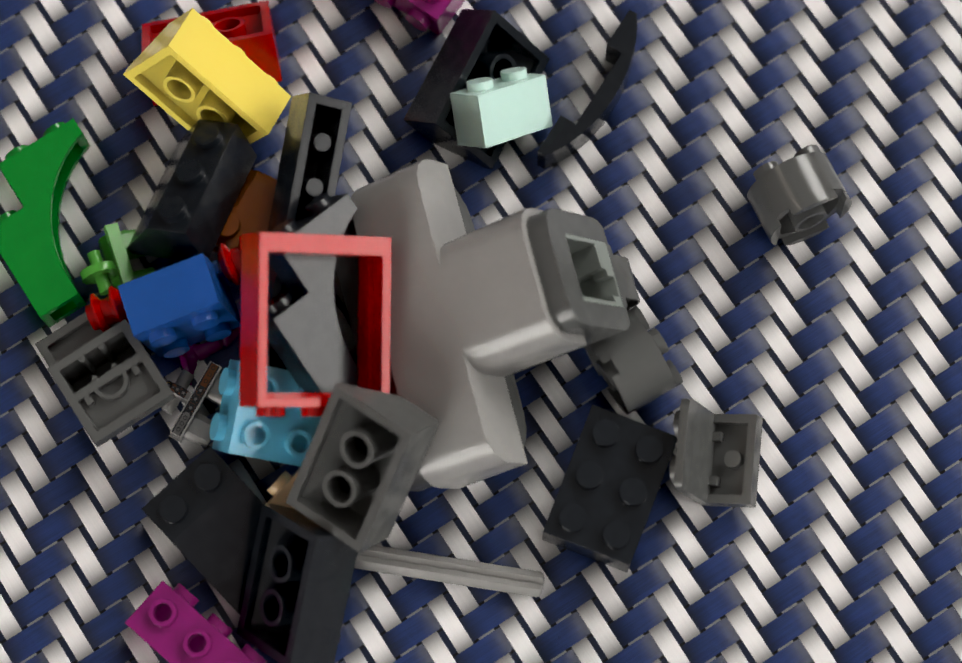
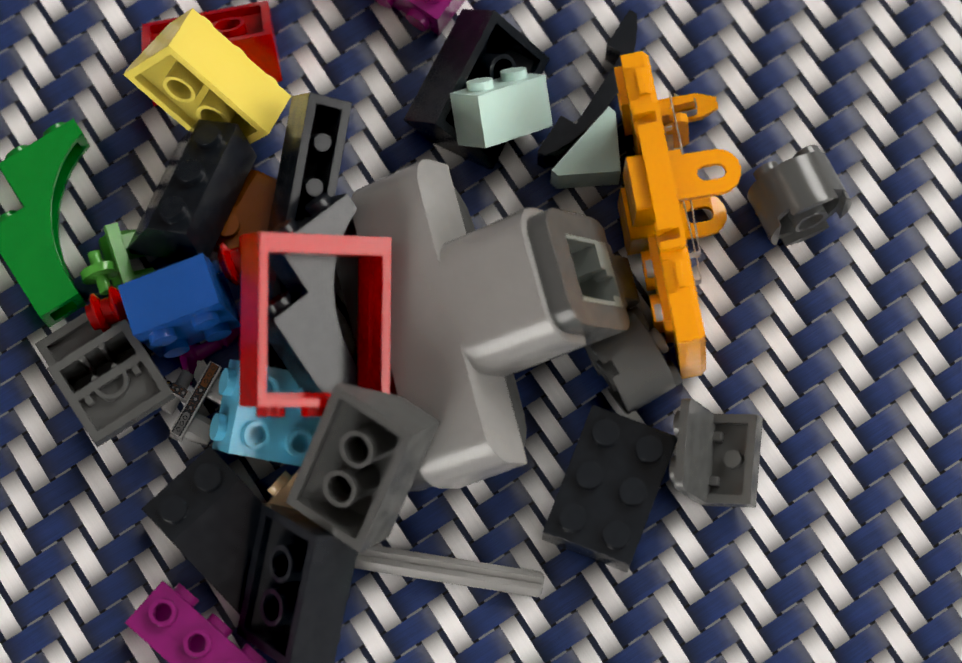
(593, 158): none -> light aqua slope
(659, 194): none -> light orange piece

